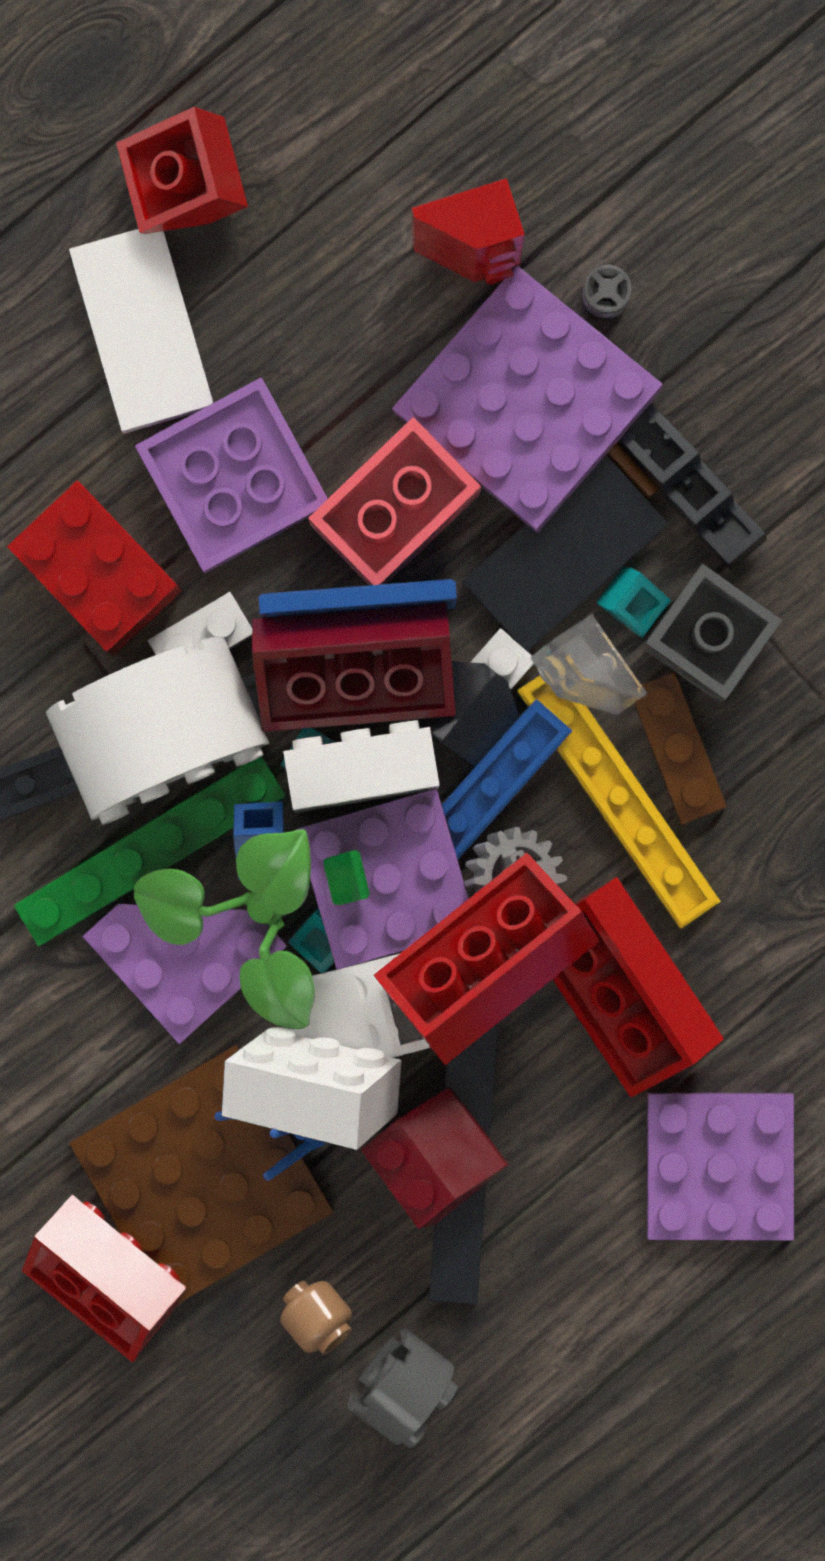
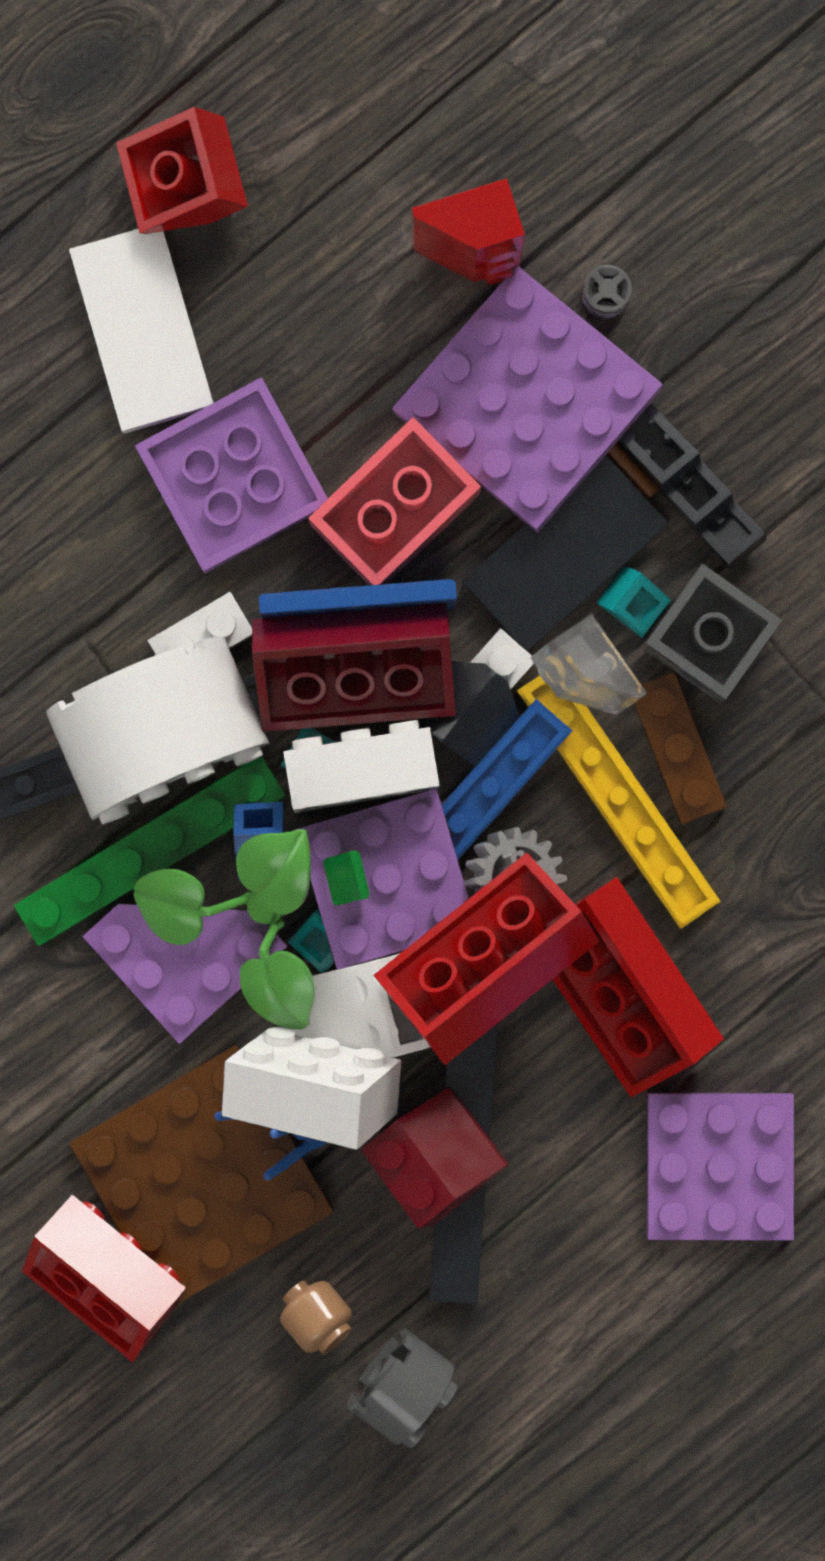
(94, 568): red brick -> none

